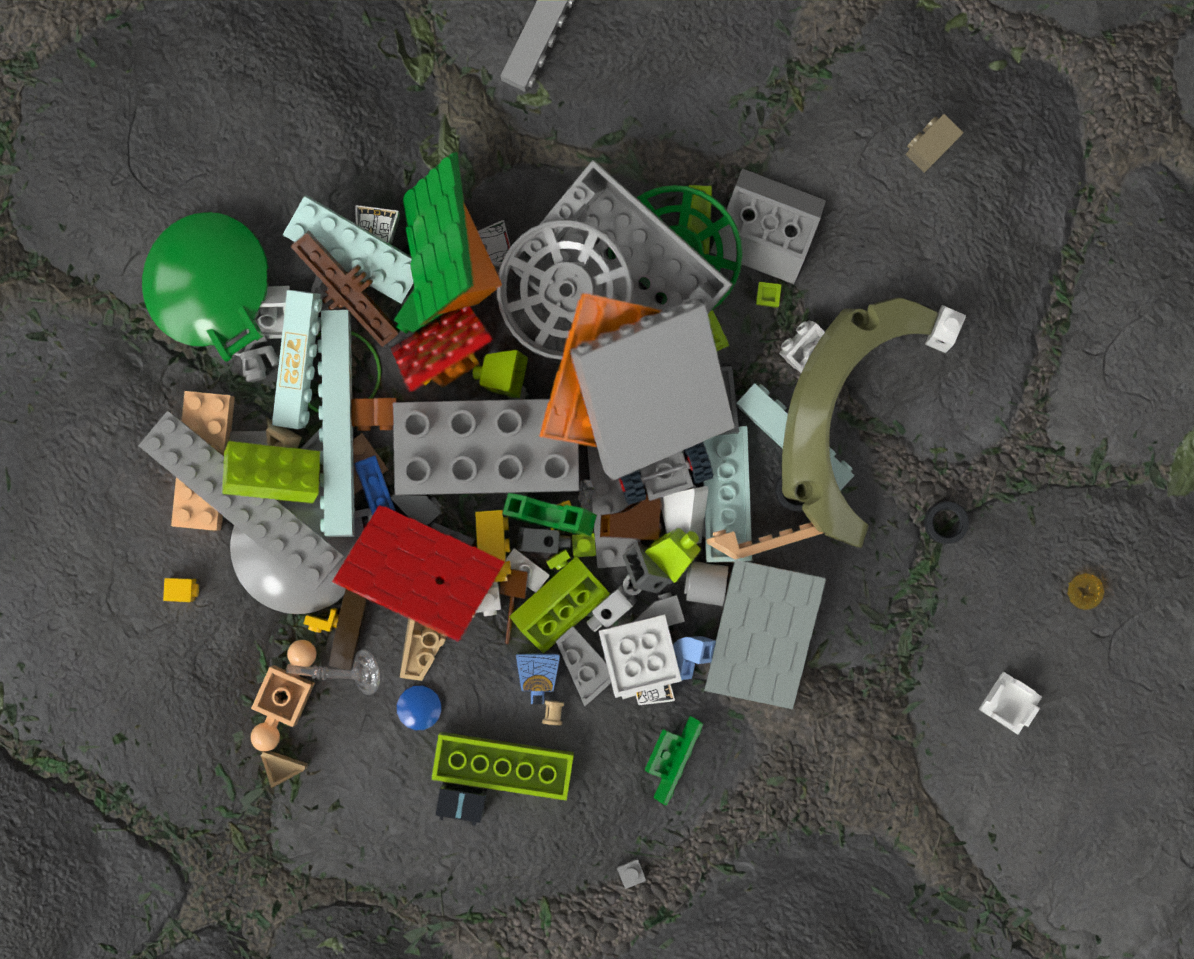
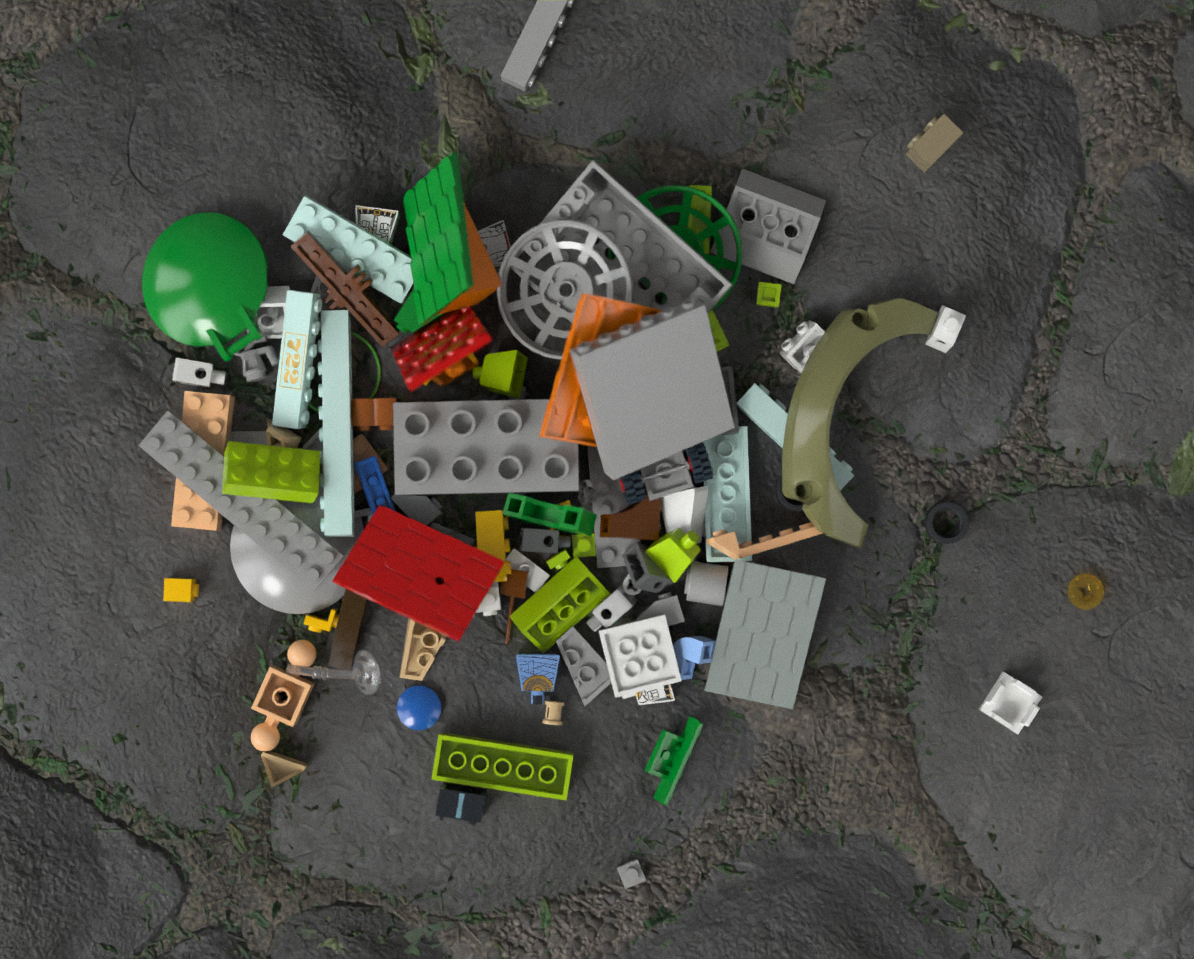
(186, 371): none -> white torso

